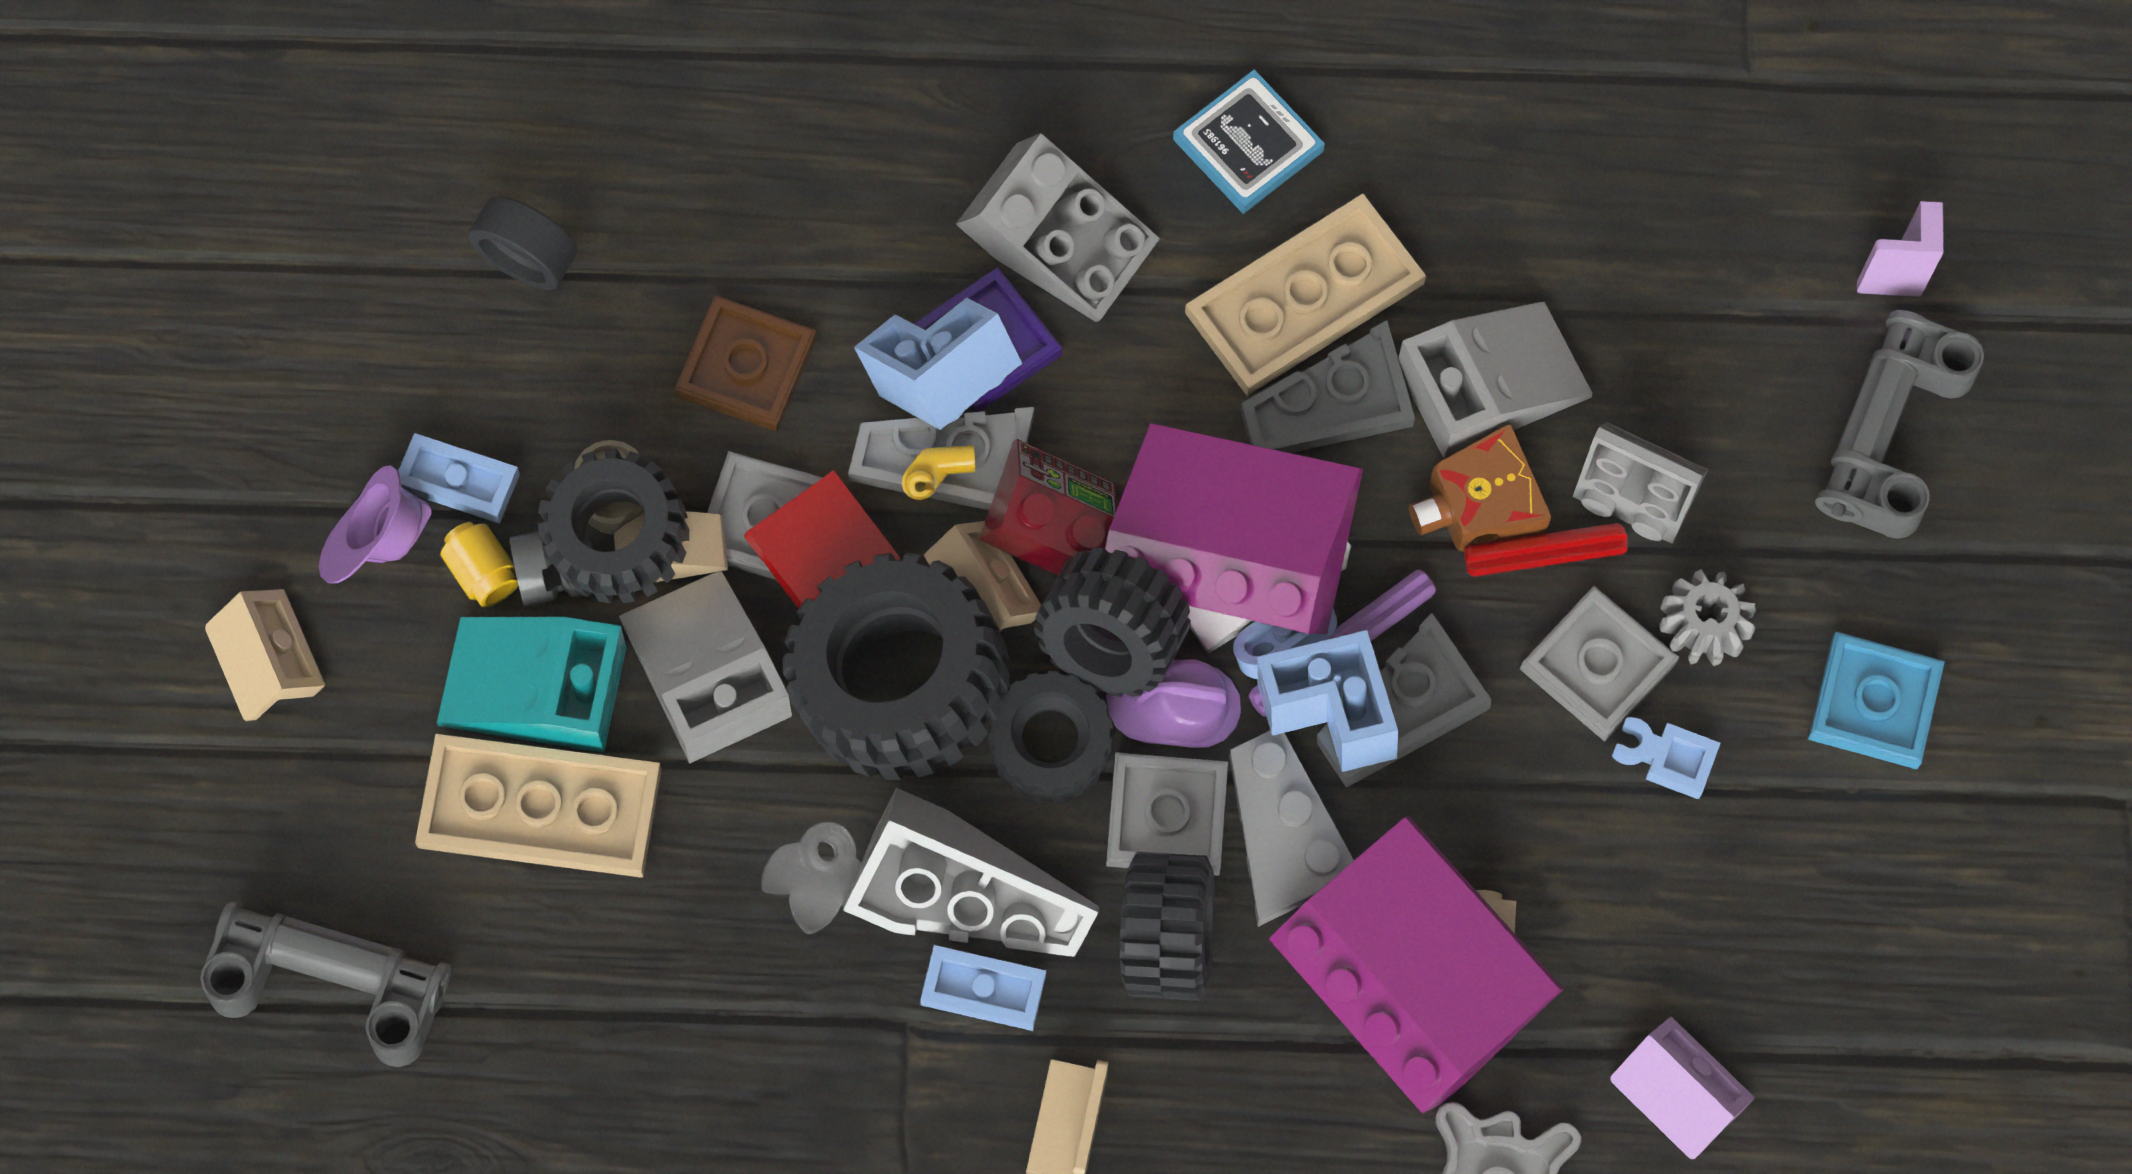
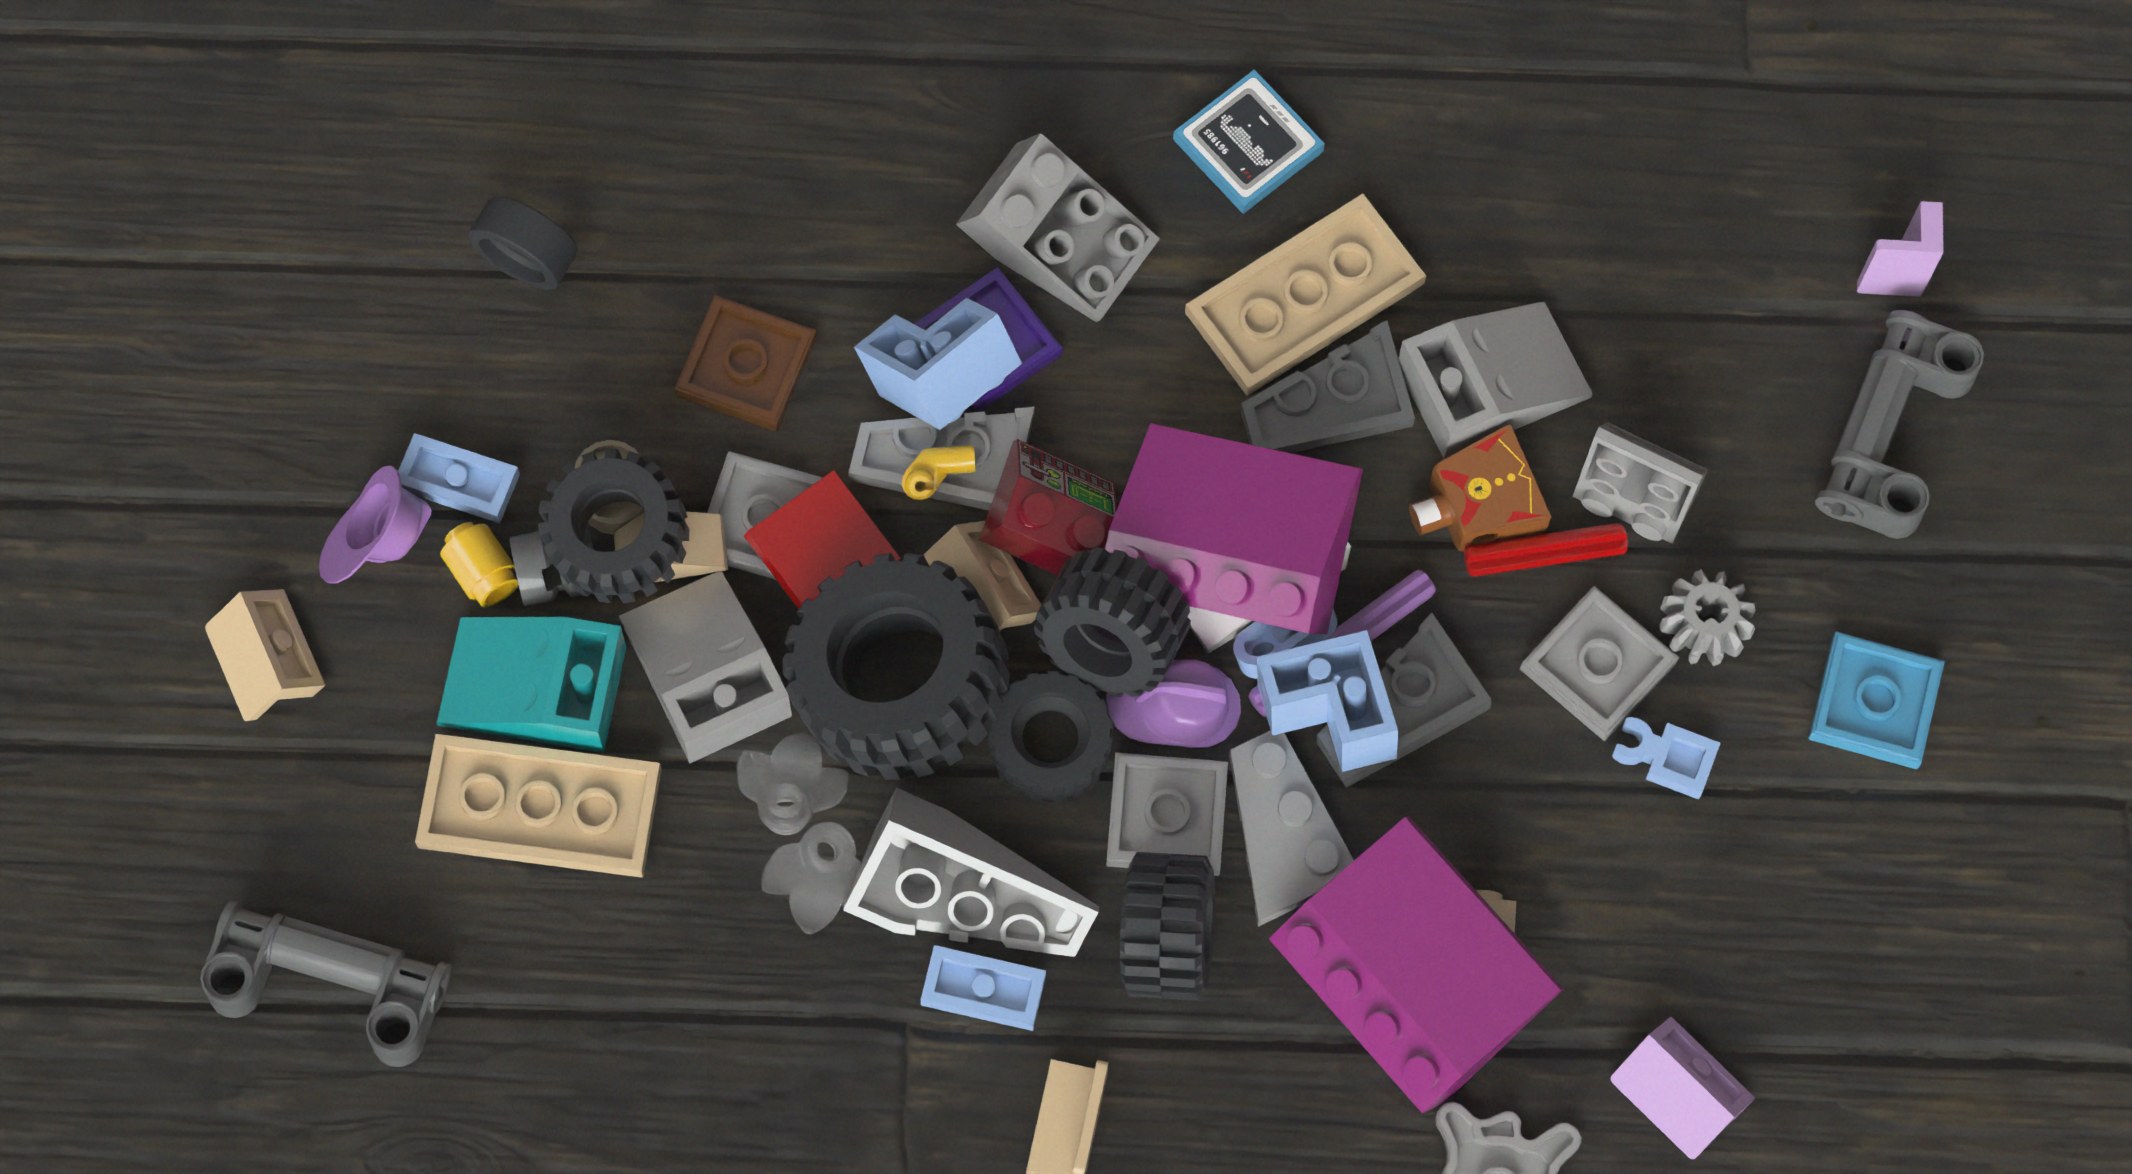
(790, 775): none -> clear plate

